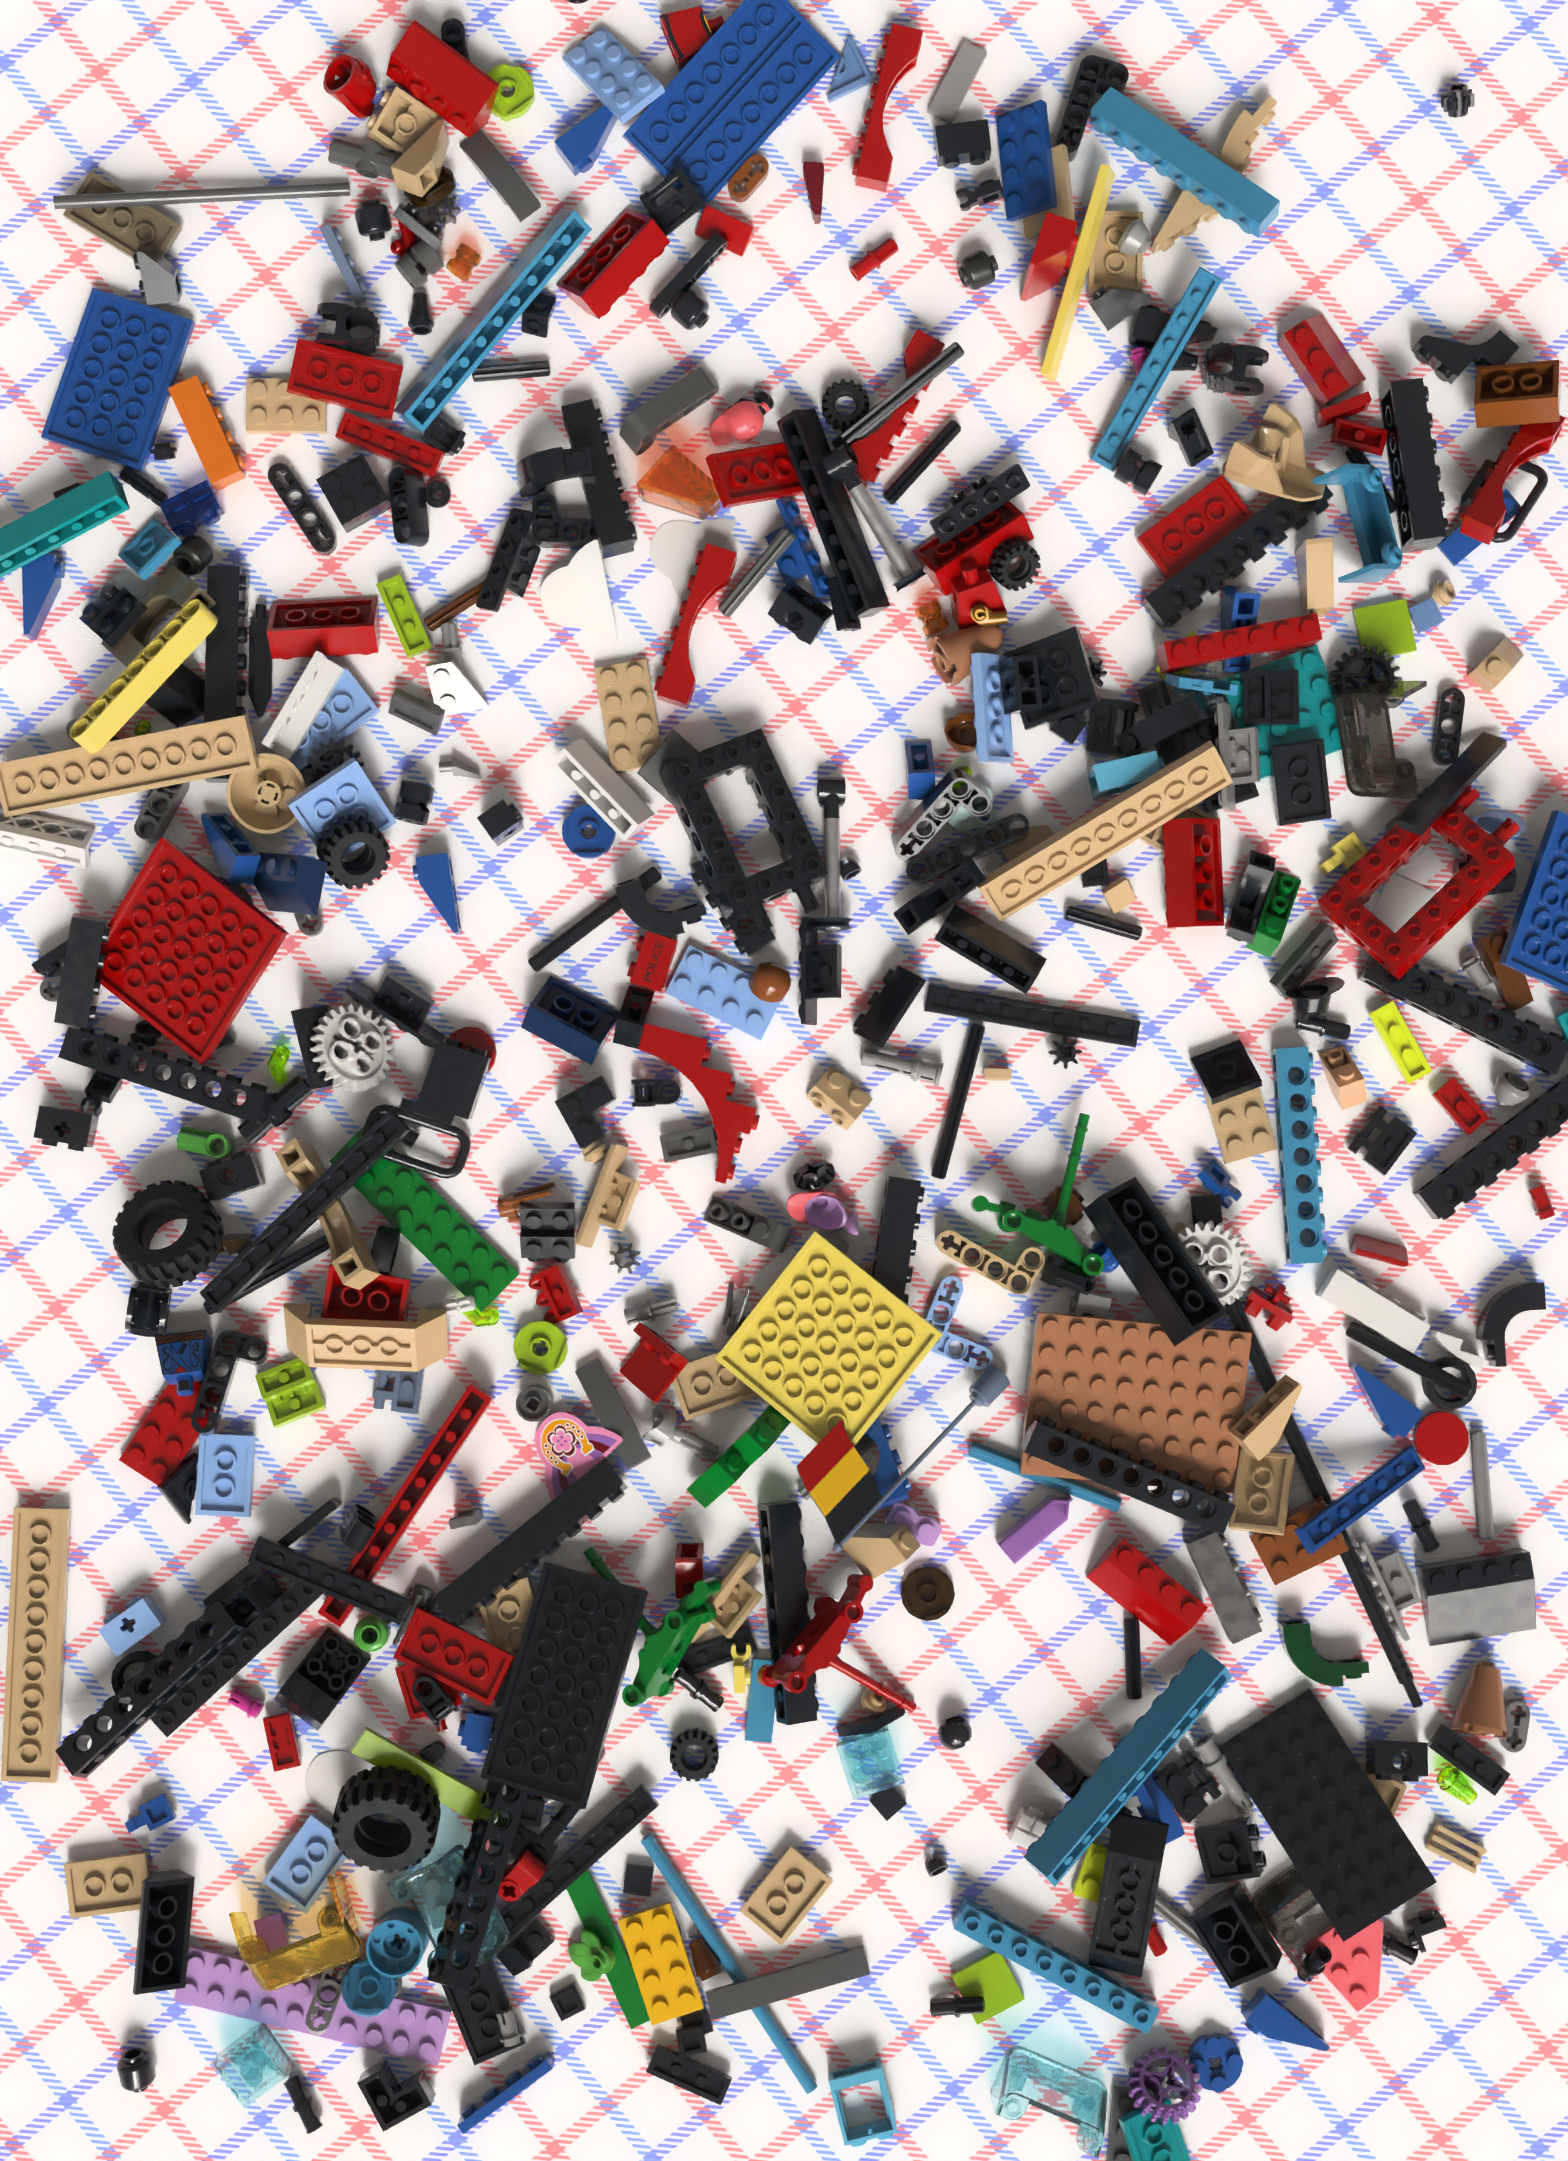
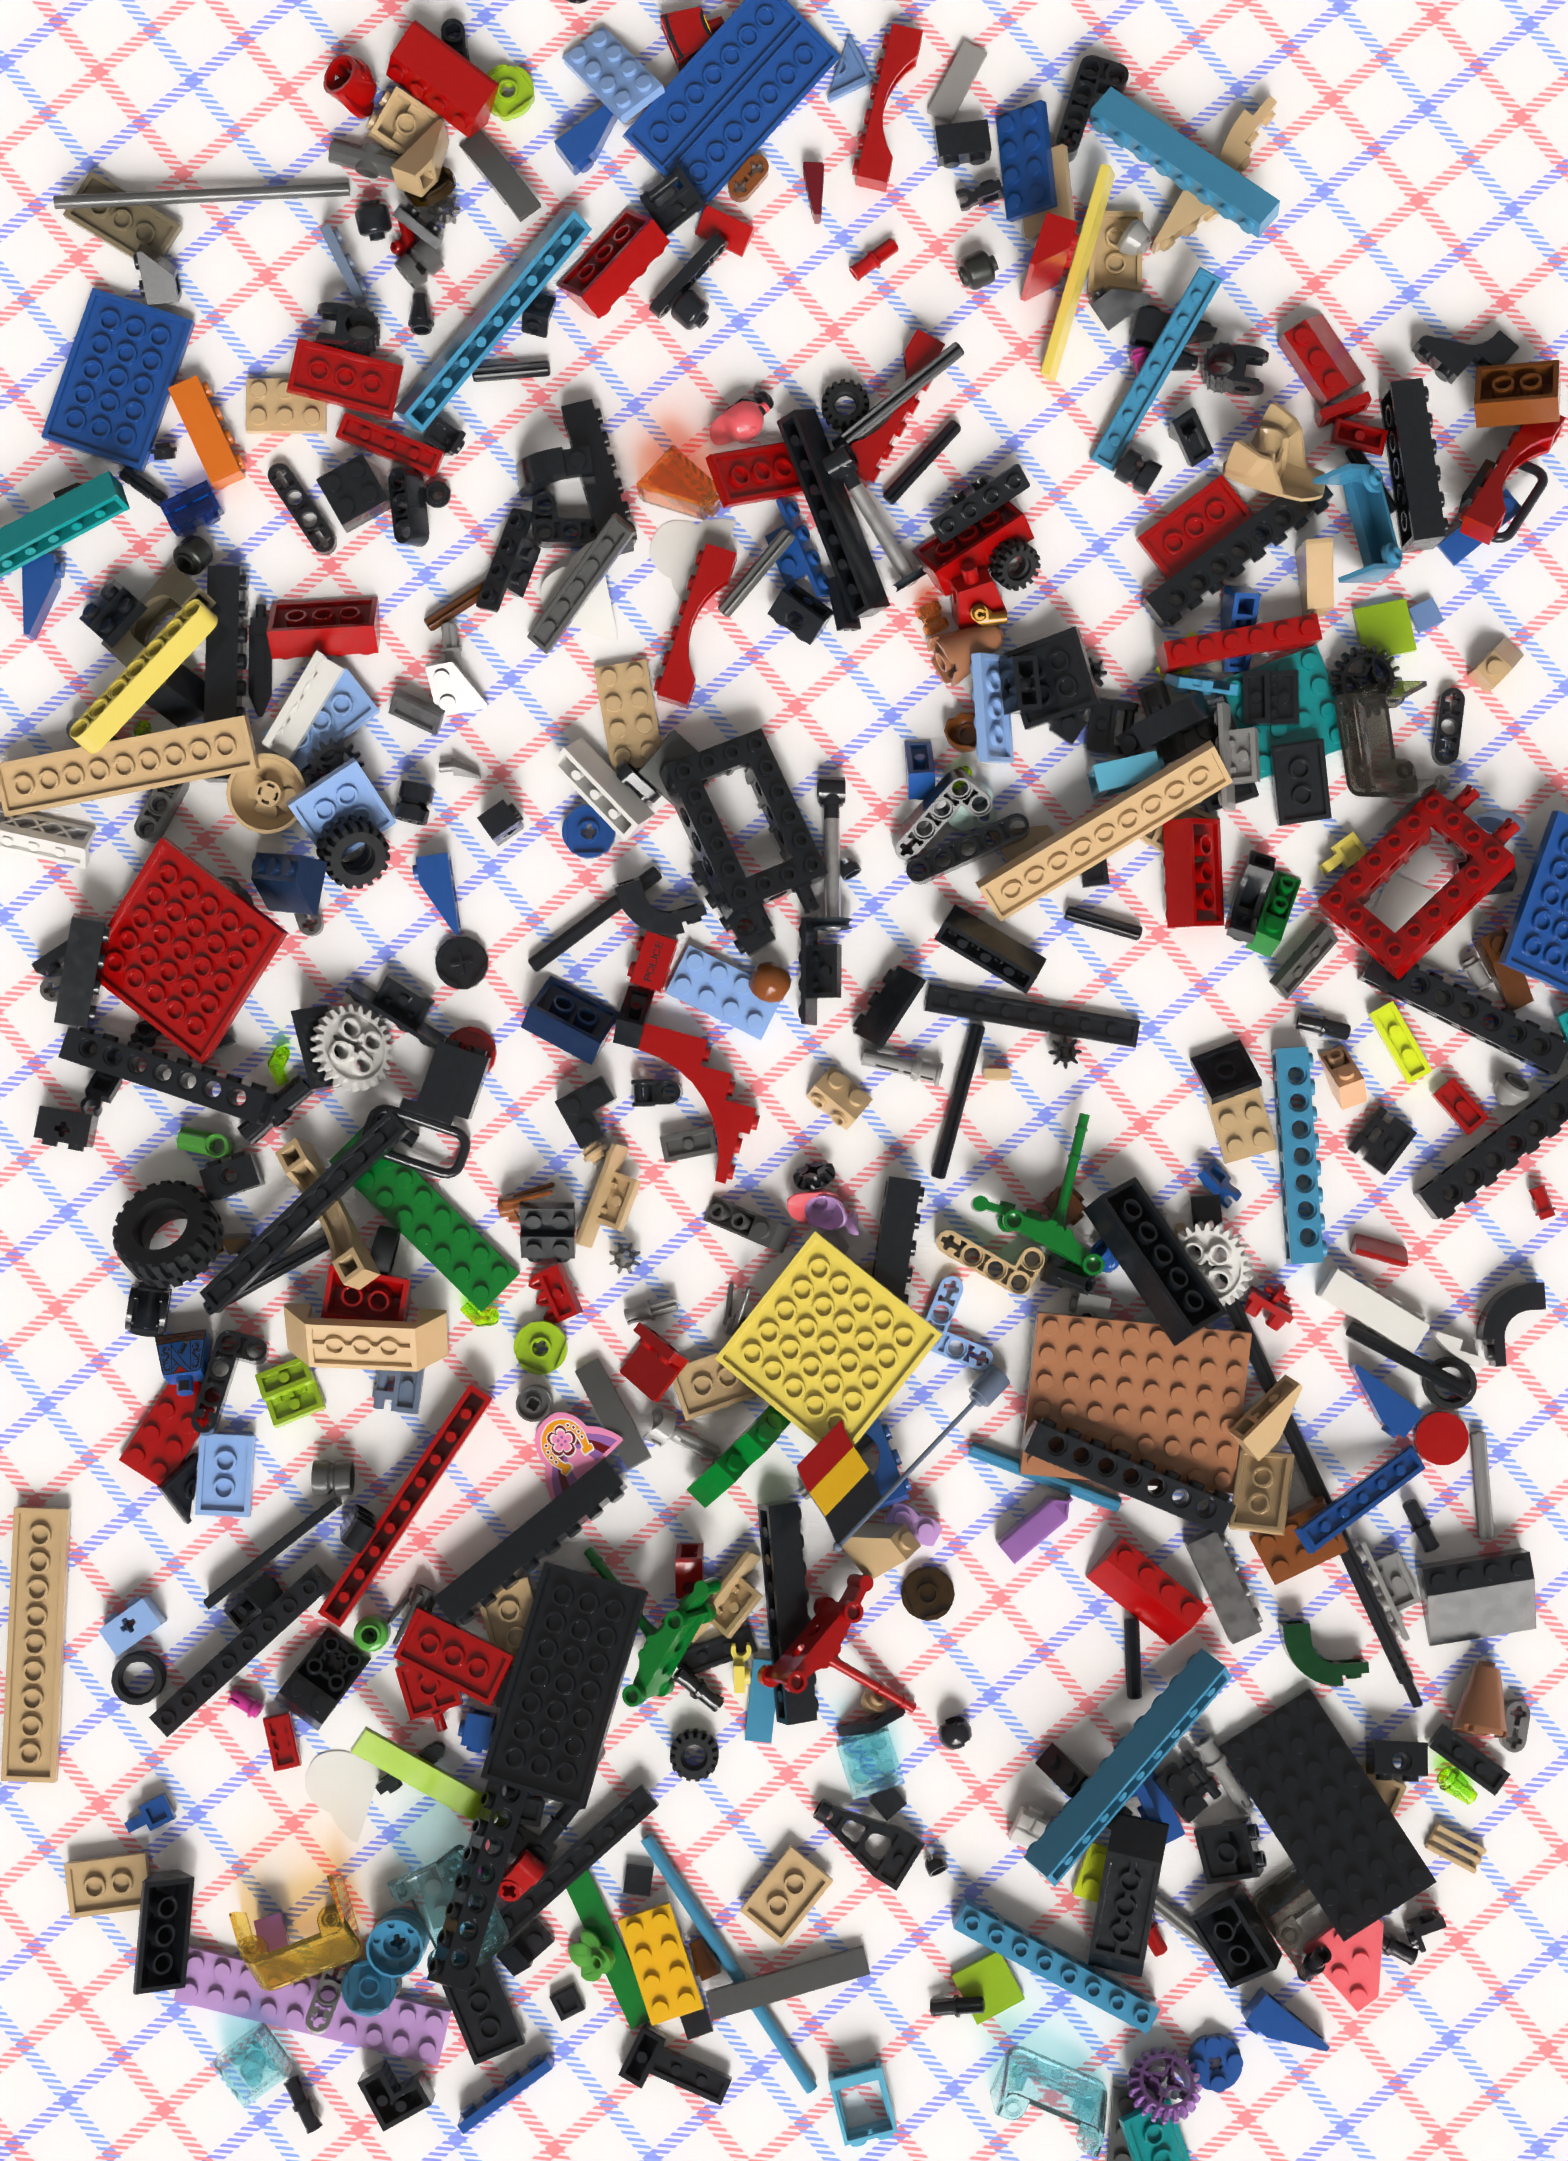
(136, 2070): black head -> none
(149, 548): dark azure tile -> none
(227, 1628): black brick -> none
(231, 850): blue slope -> none
(305, 1864): light blue plate -> none
(329, 1580): black tile -> none
(334, 1477): none -> dark grey wheel
(381, 1844): black tyre -> none
(404, 616): lime plate -> none
(436, 1702): black piece -> none
(455, 1305): white axle -> none
(462, 963): none -> black tile
(463, 262): clear orange wheel -> none
(466, 1518): flat silver tile -> none
(508, 2028): light grey pin -> none
(581, 583): none -> dark grey tile
(628, 775): none -> black plate
(643, 2055): none -> black slope
(666, 409): dark grey beam -> none
(691, 2039): black tile -> none
(897, 1859): none -> black plate
(940, 896): black arch -> none
(1118, 894): tan tile -> none
(1314, 996): black piece -> none
(1443, 592): tan plate -> none
(1451, 783): black tile -> none
(1457, 100): black gear -> none

